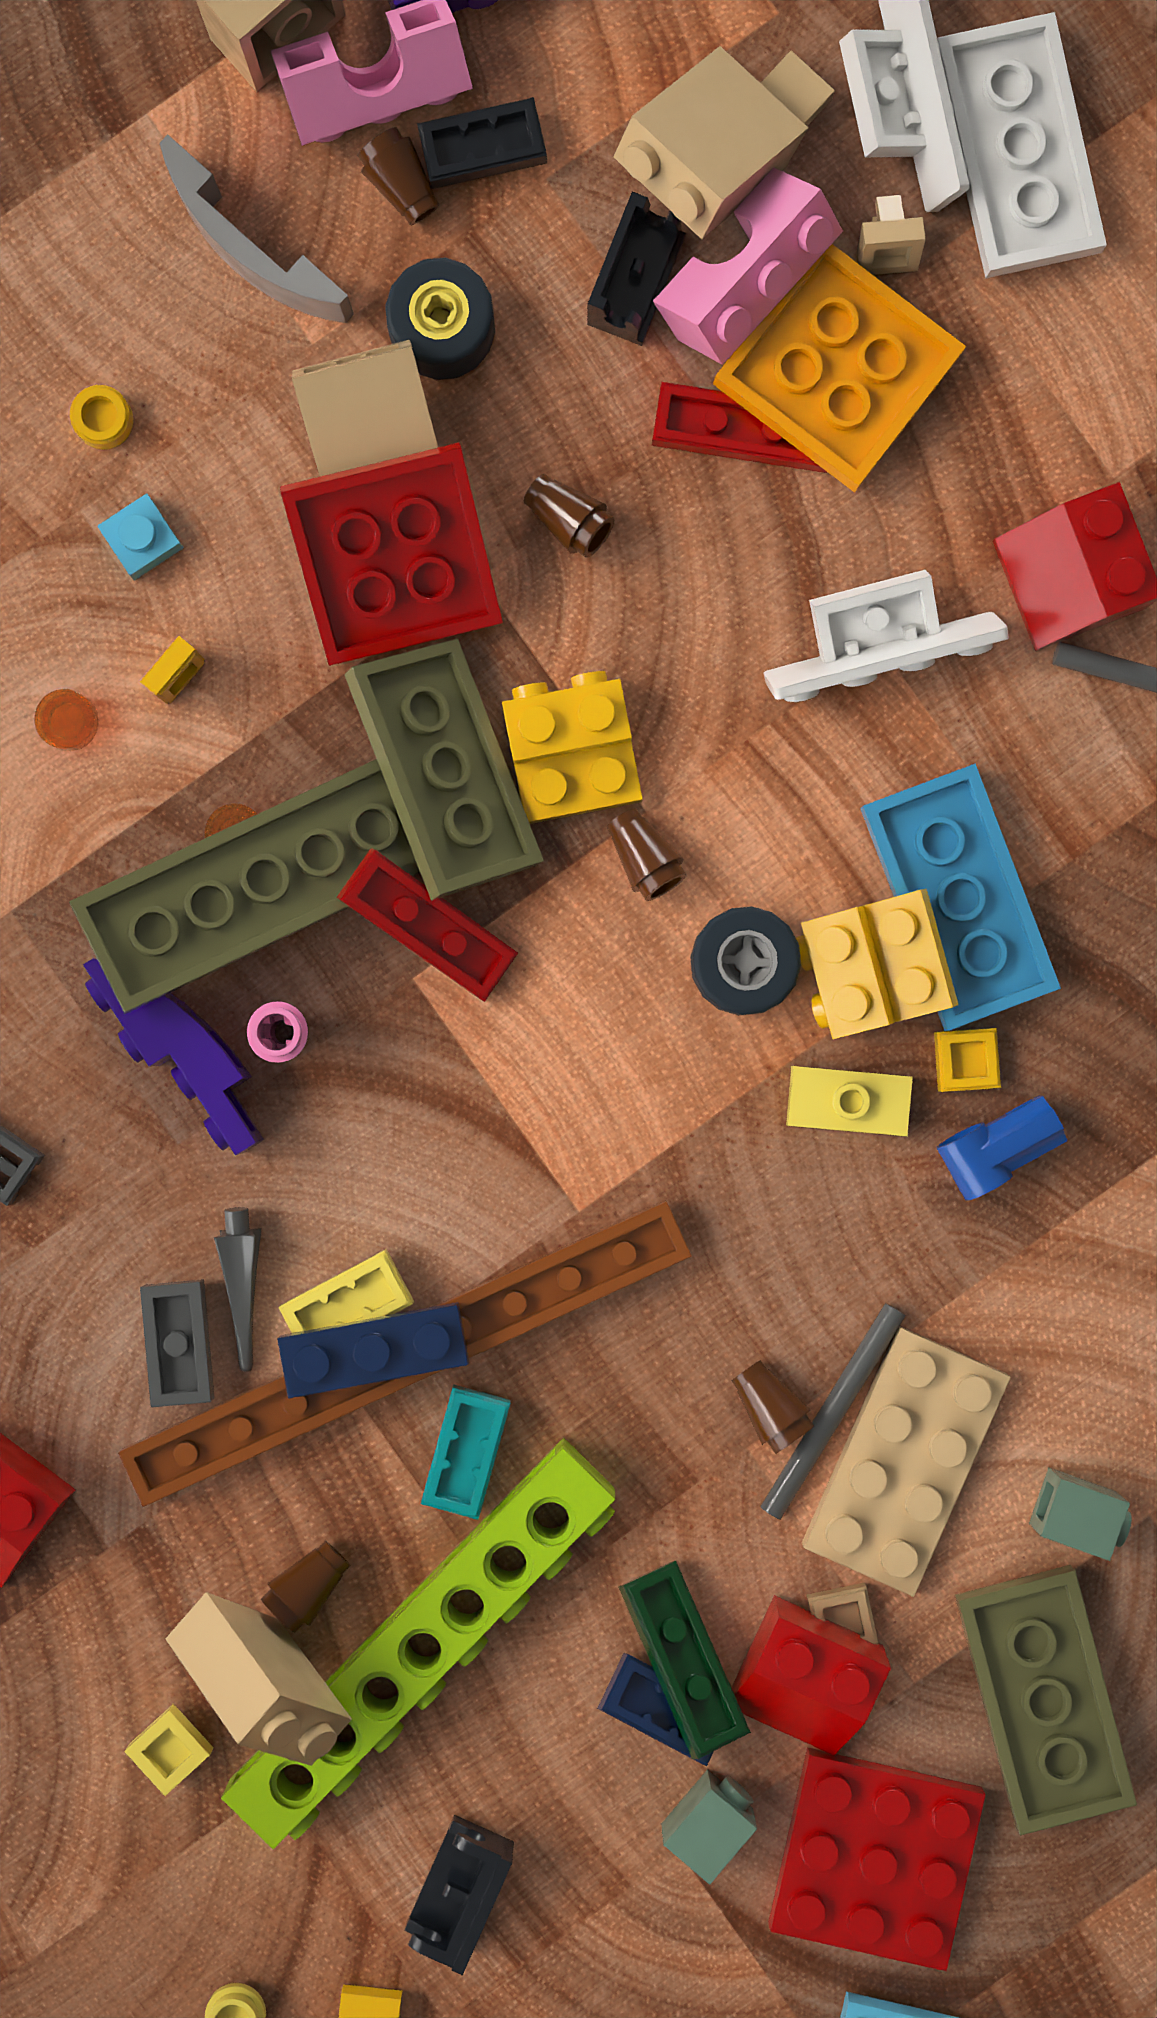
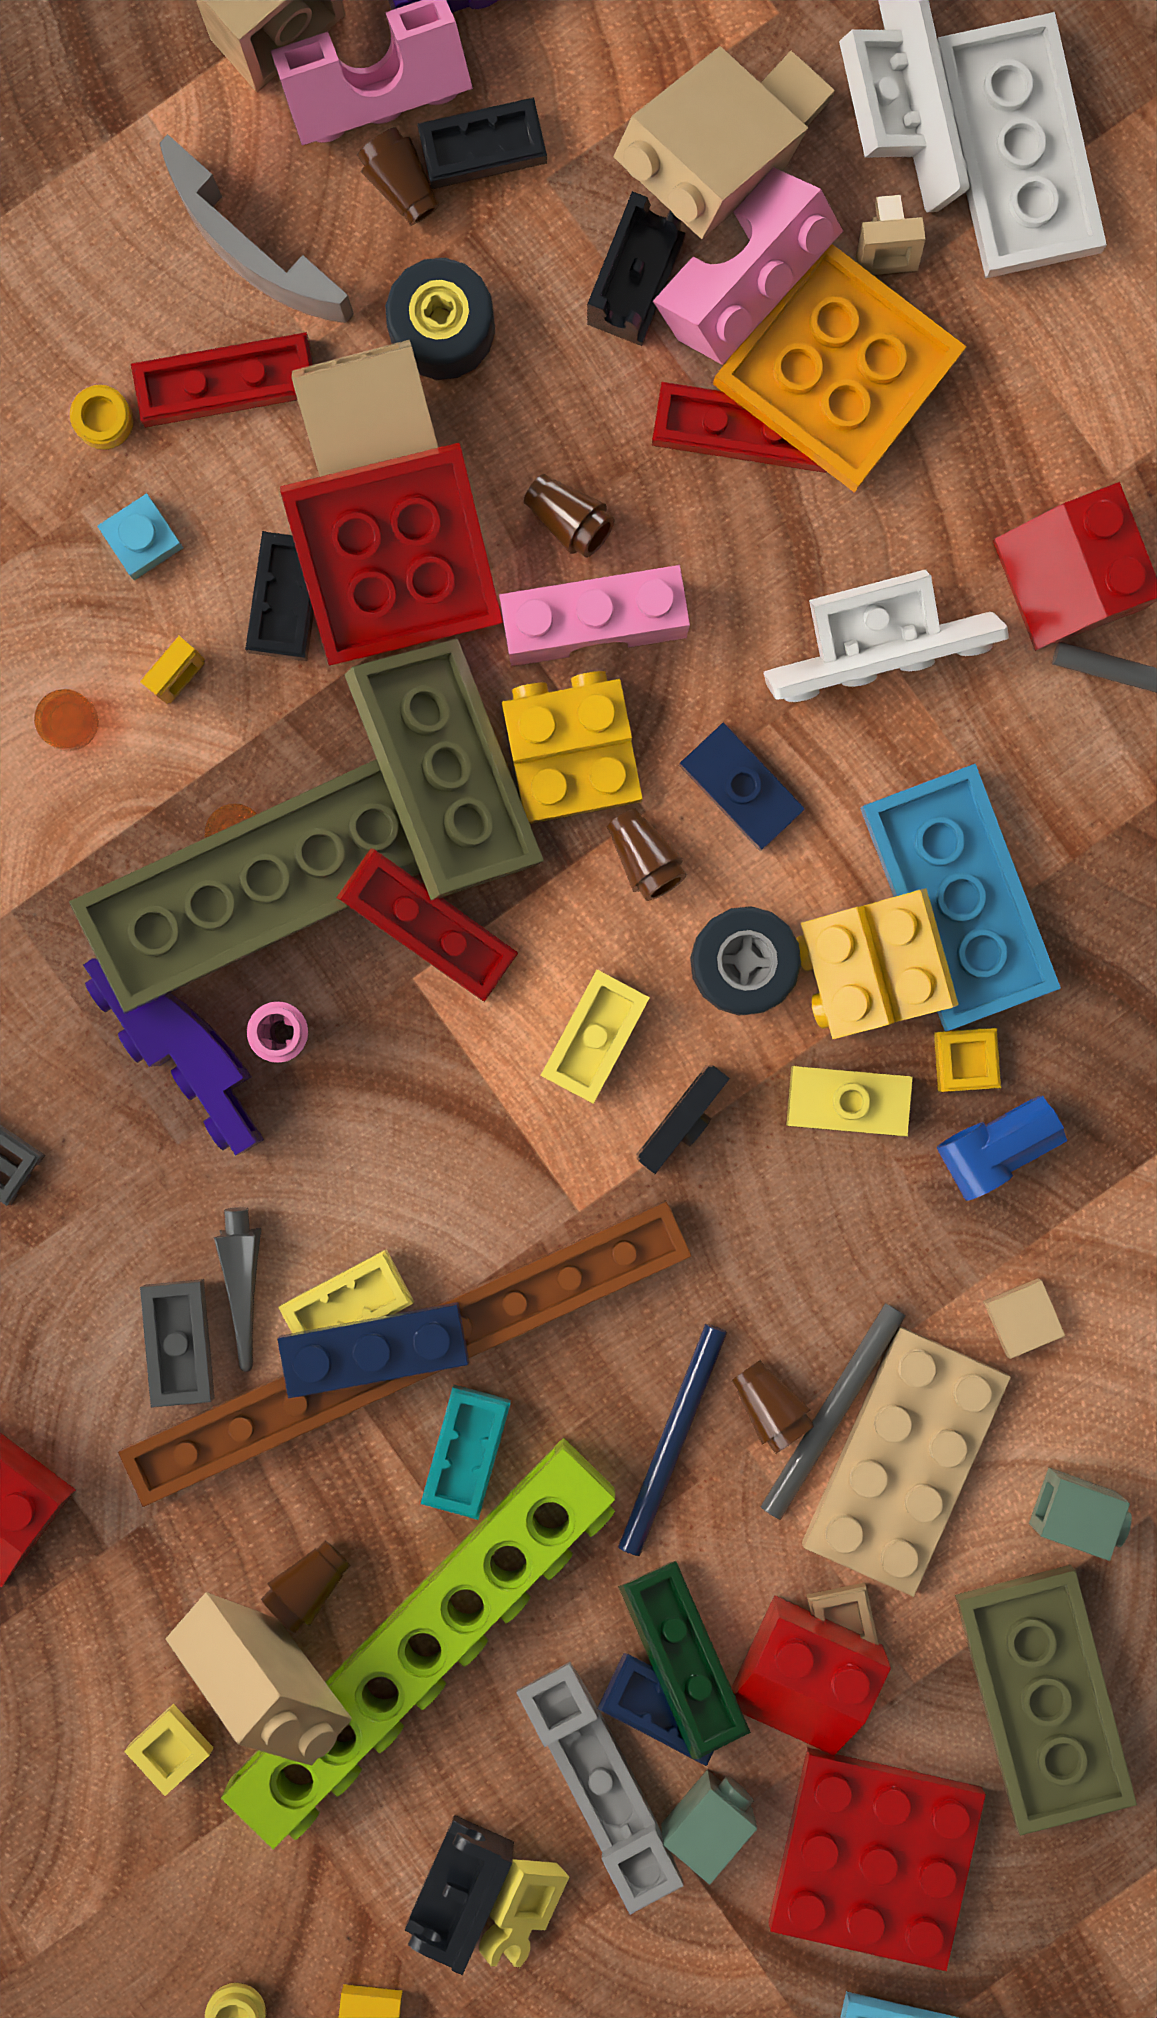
(219, 379): none -> red tile
(280, 603): none -> black plate
(522, 1906): none -> light yellow plate
(574, 615): none -> bright pink arch
(595, 1036): none -> light yellow plate
(602, 1786): none -> light grey slope
(672, 1440): none -> dark blue bar
(685, 1119): none -> black plate
(741, 786): none -> dark blue plate
(1024, 1318): none -> tan tile

